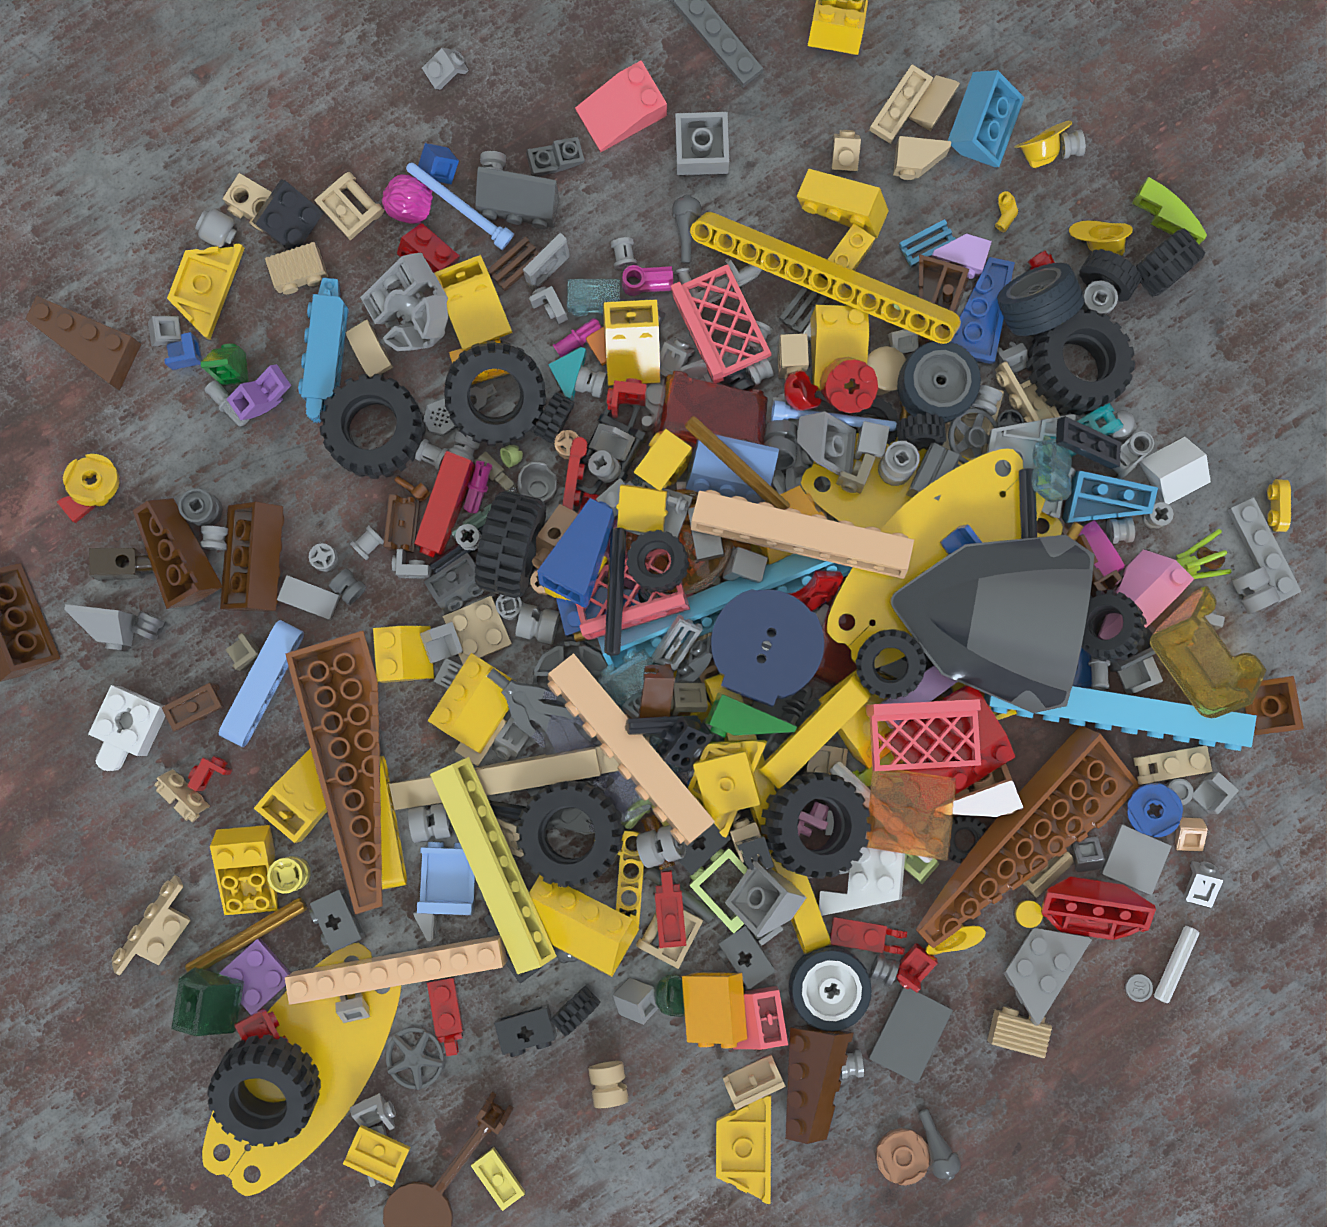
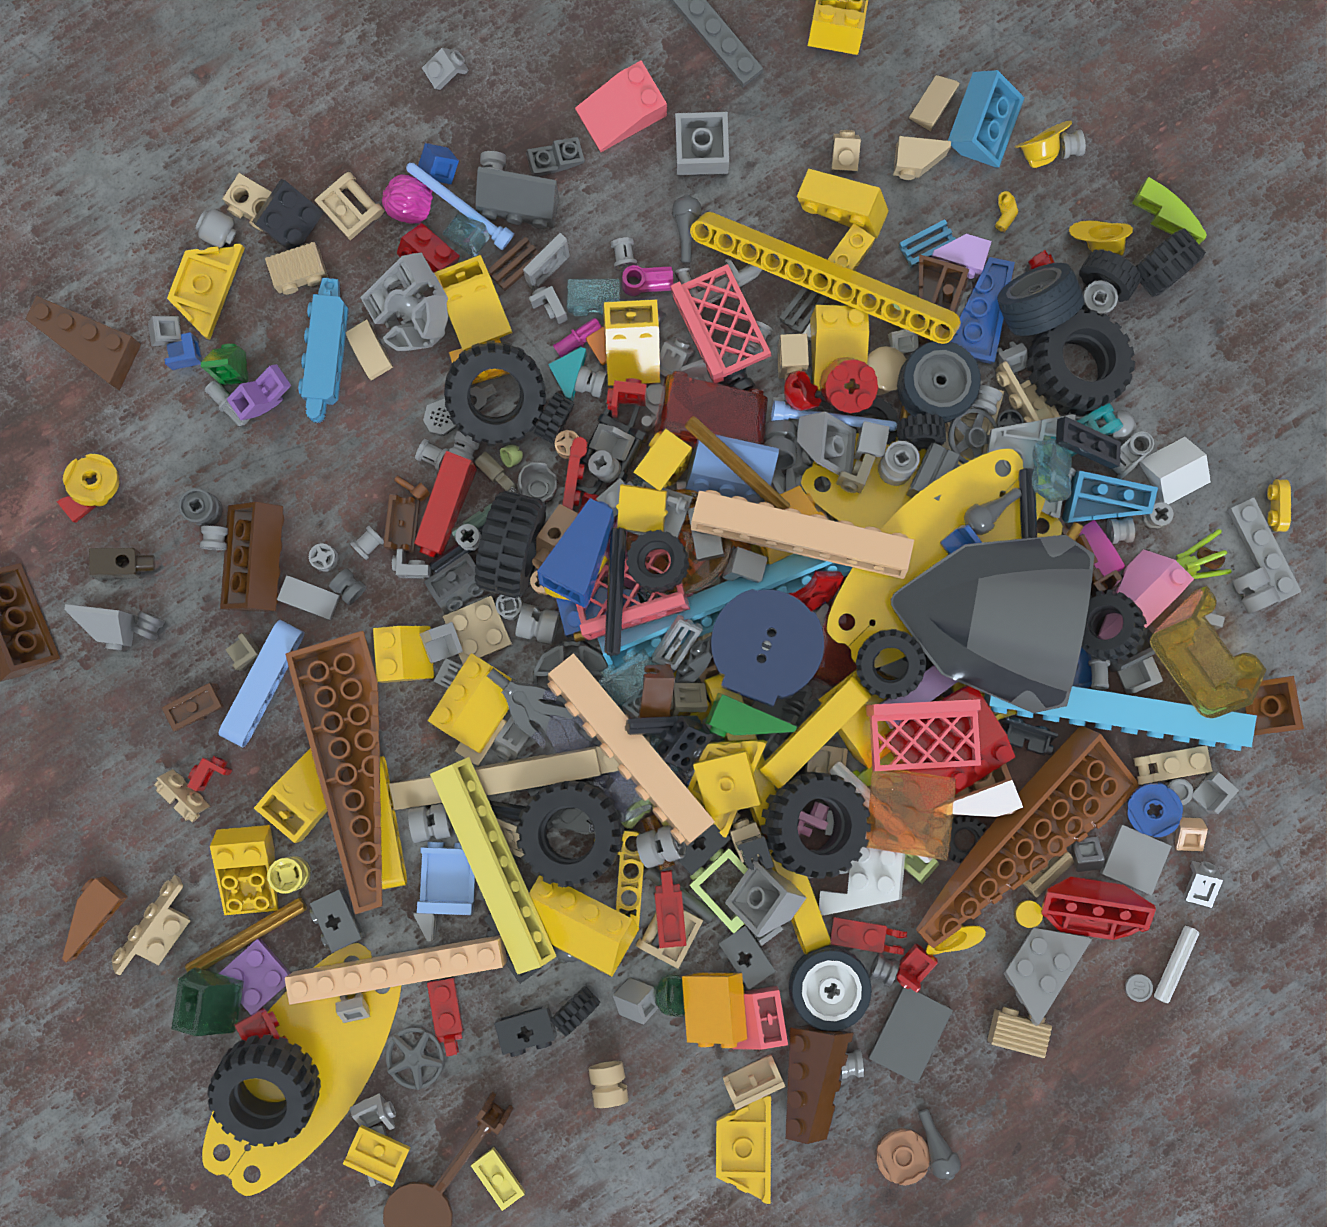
(92, 912): none -> dark orange slope
(126, 725): white brick -> none
(175, 554): reddish brown wedge -> none
(348, 403): black tyre -> none
(467, 234): none -> clear light blue slope
(477, 487): dark pink axle -> none
(760, 371): light grey wheel -> none
(901, 104): tan plate -> none
(982, 517): none -> dark grey piece
(1037, 736): none -> black hinge

